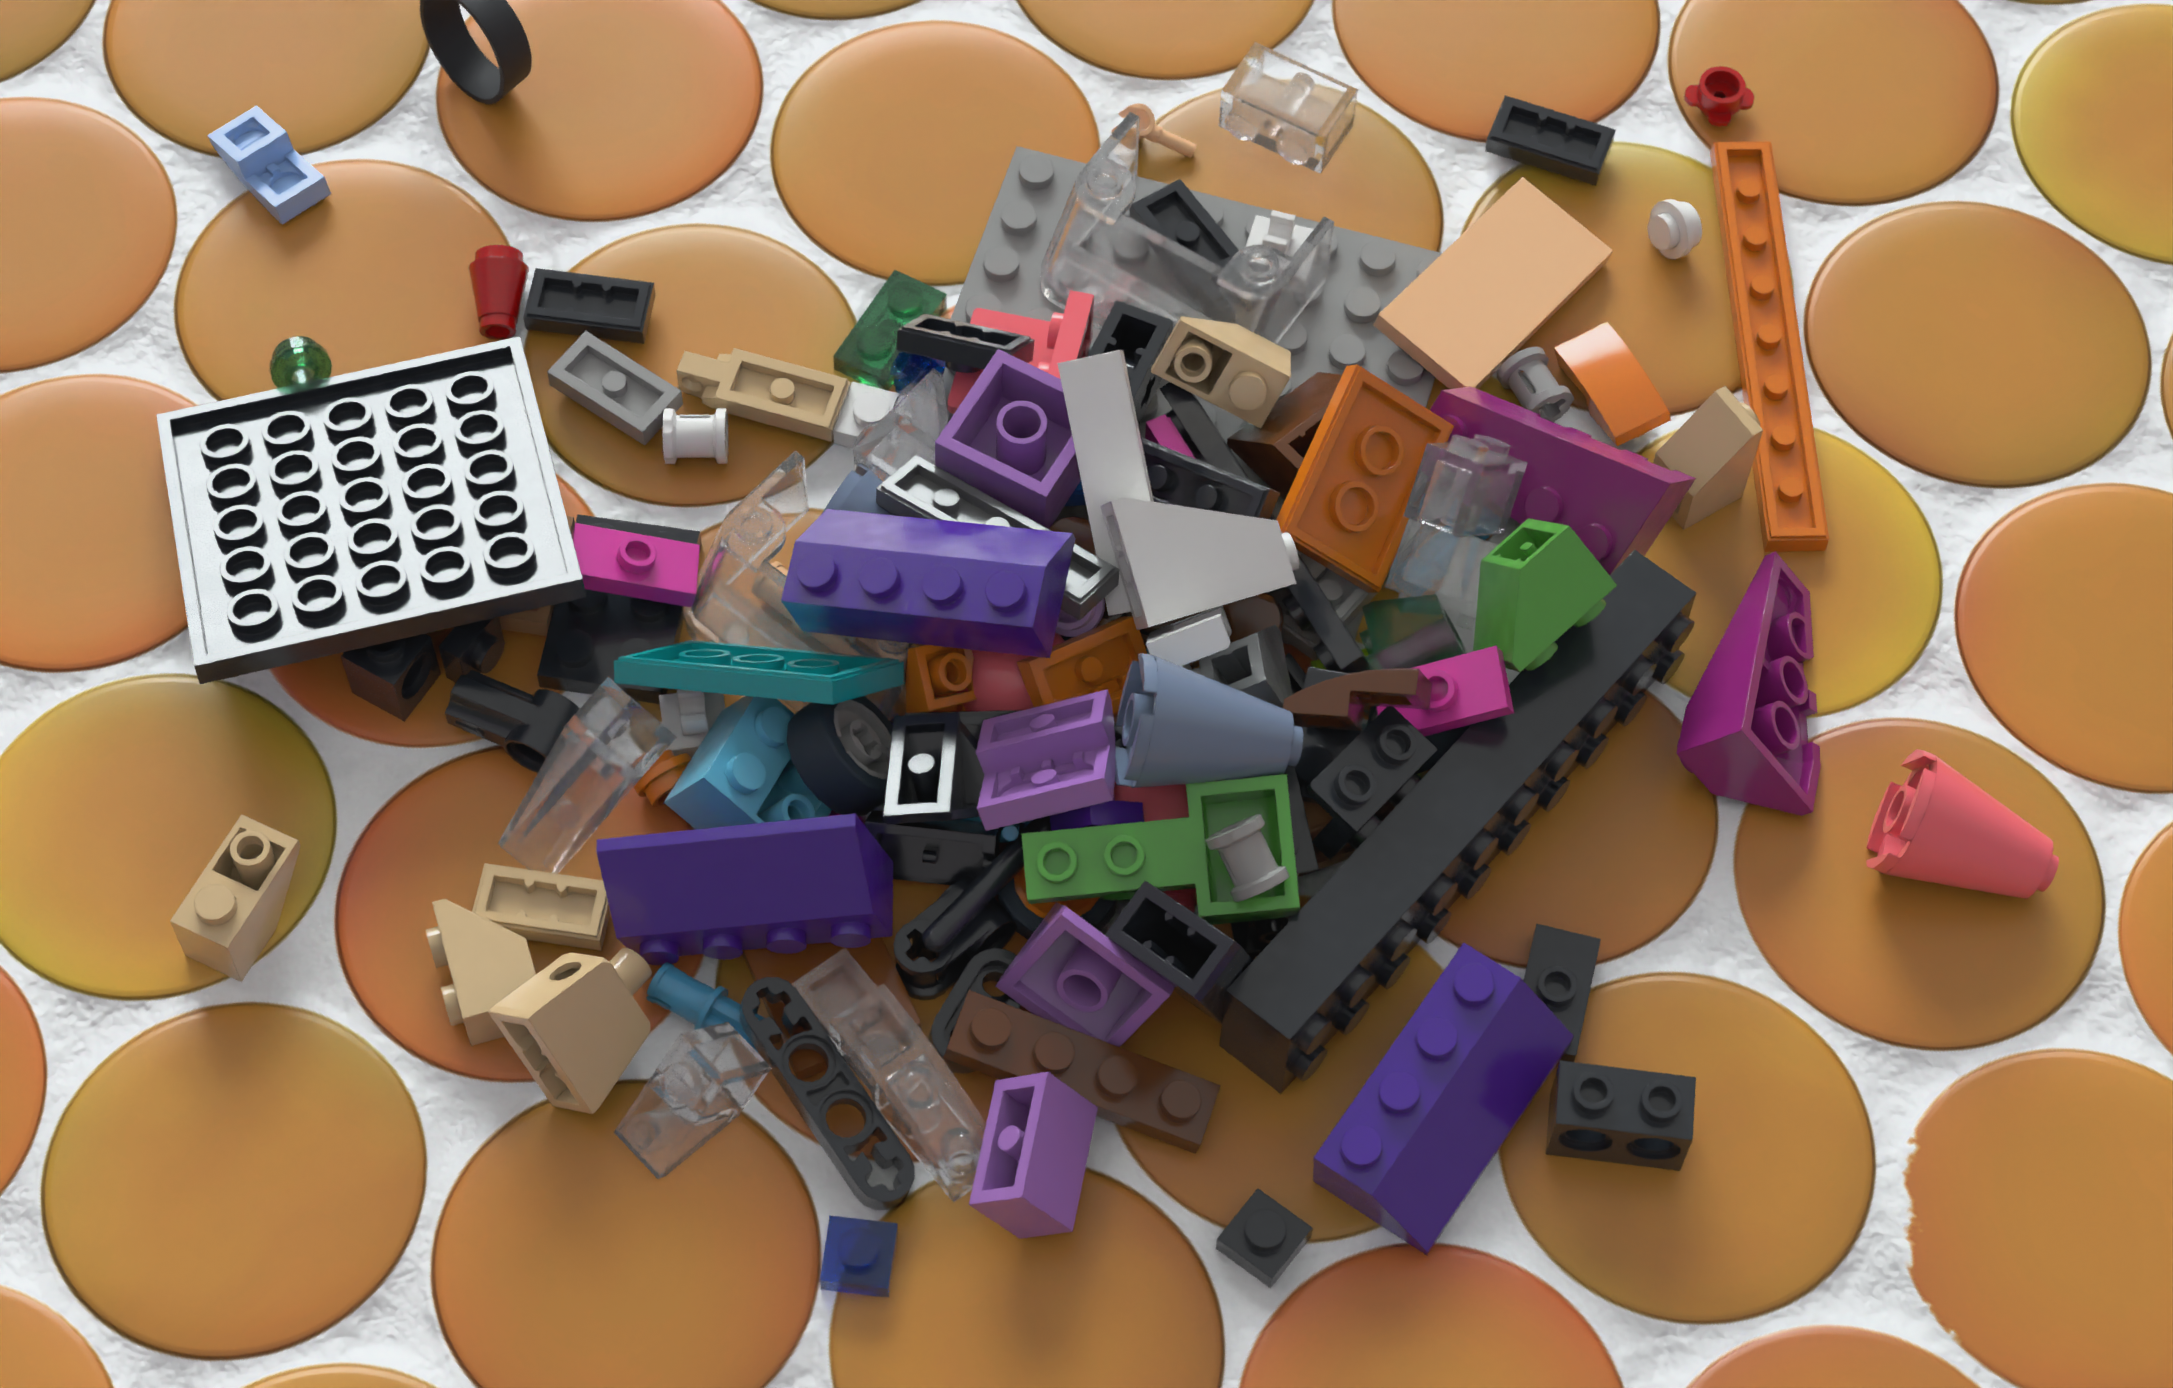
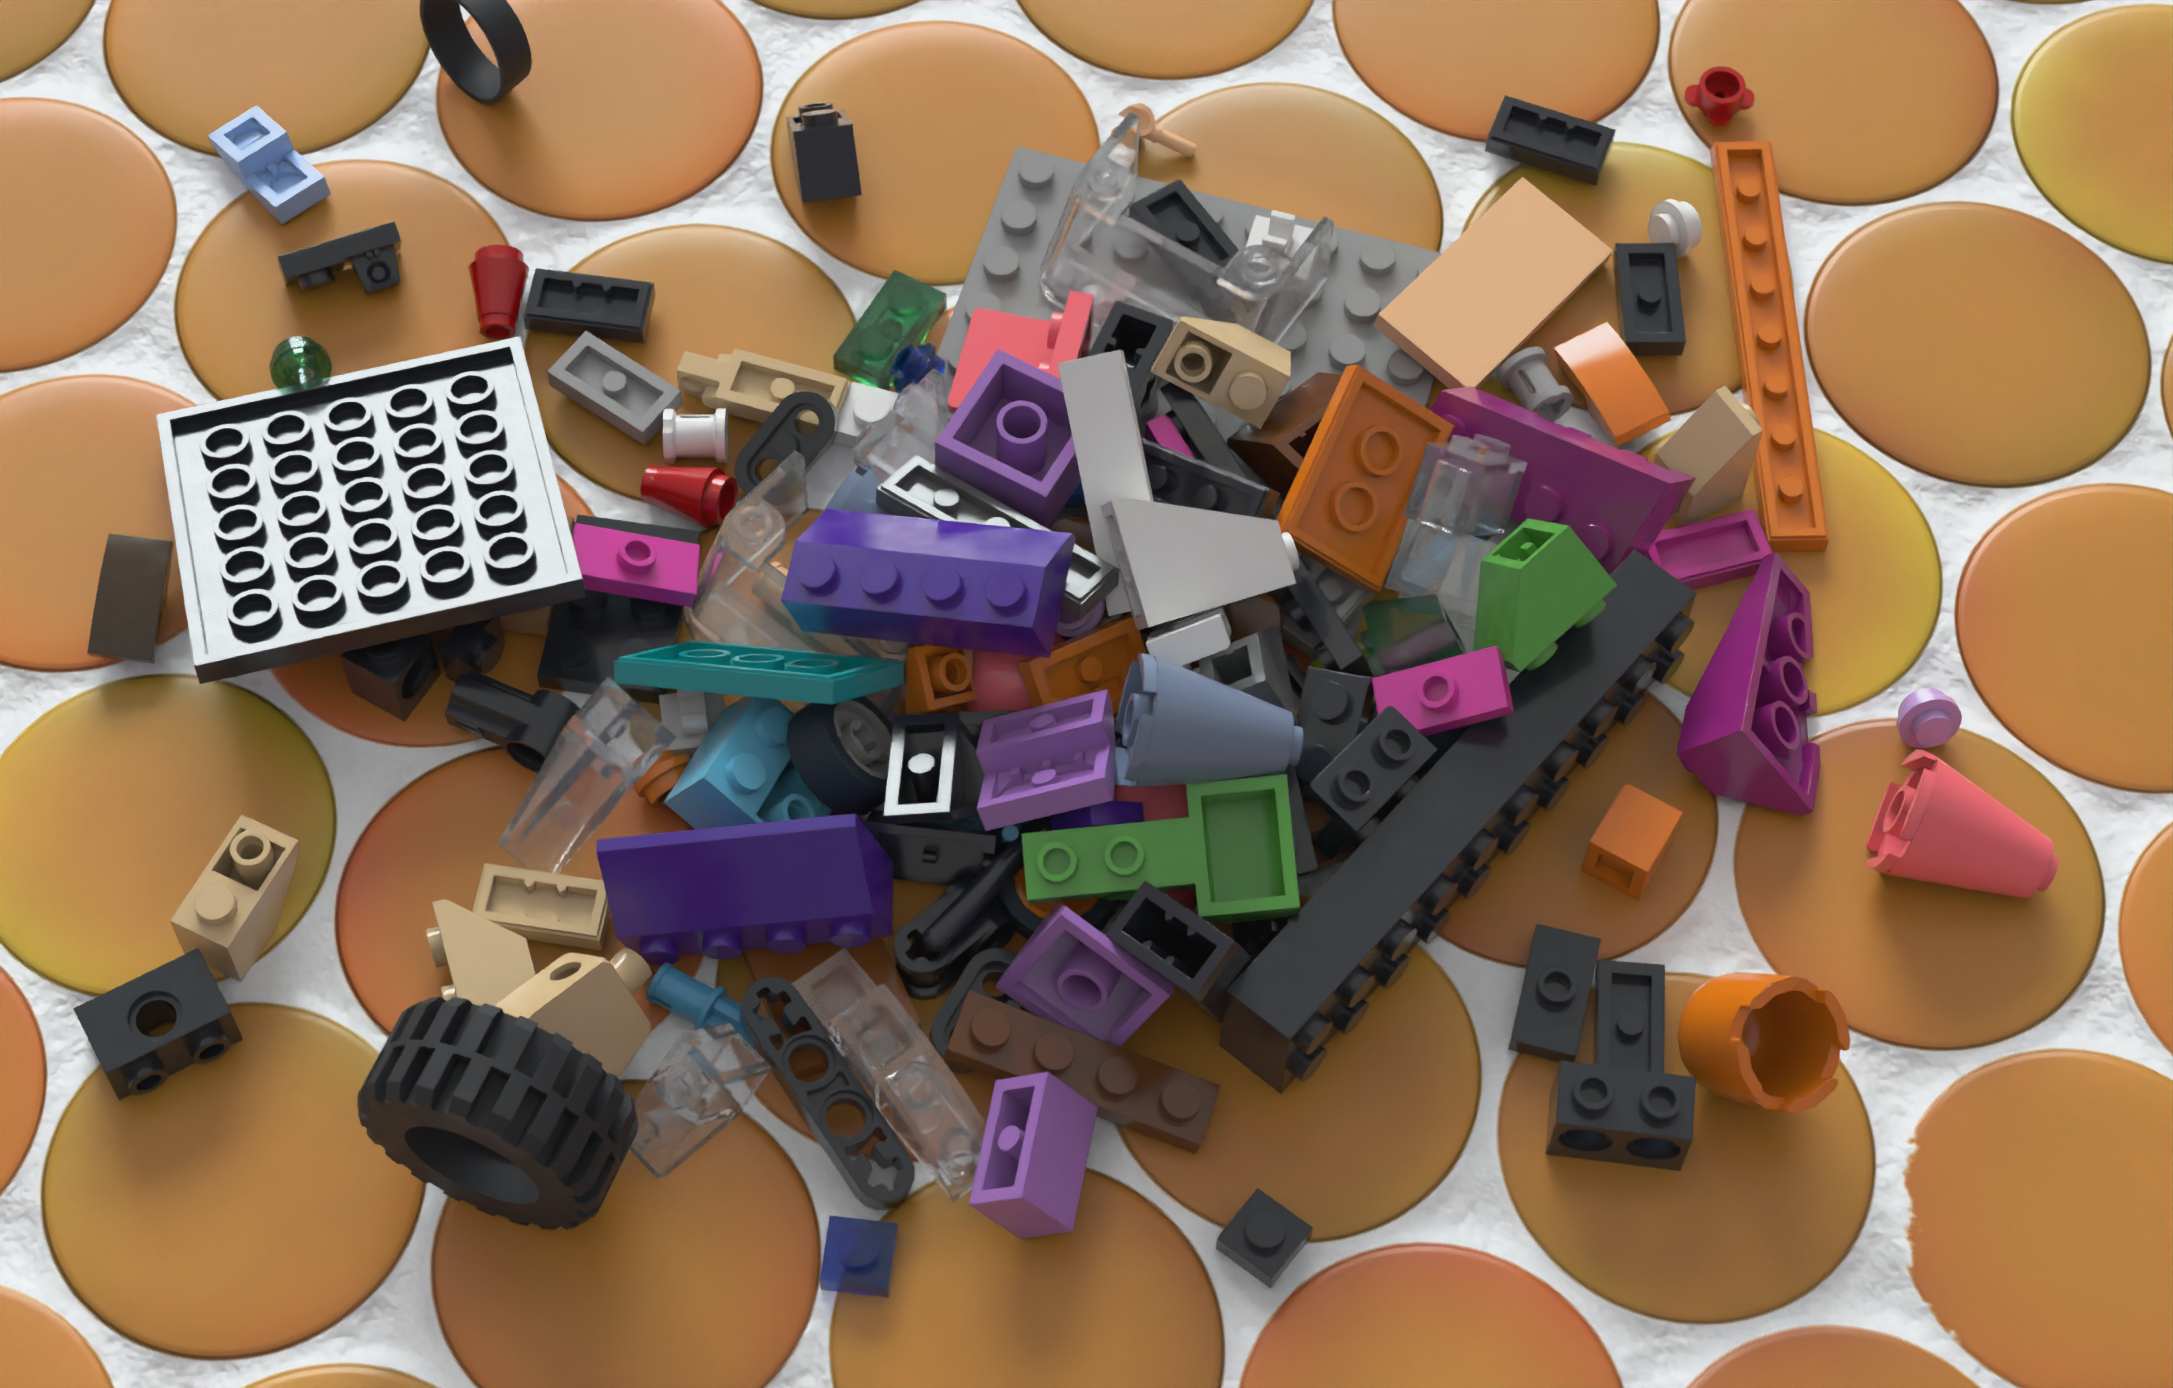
(130, 598): none -> dark brown slope
(175, 993): none -> black brick
(367, 251): none -> black hinge
(498, 1113): none -> black tyre
(692, 493): none -> red cone
(782, 436): none -> black plate
(823, 153): none -> black slope
(960, 344): black plate -> none
(1247, 858): light grey bush -> none
(1287, 108): clear brick -> none
(1341, 700): reddish brown slope -> none
(1442, 1099): dark purple slope -> none
(1629, 1015): none -> black plate
(1631, 841): none -> orange panel
(1649, 298): none -> black plate
(1712, 550): none -> dark pink tile
(1763, 1040): none -> orange cylinder
(1928, 718): none -> lavender plate

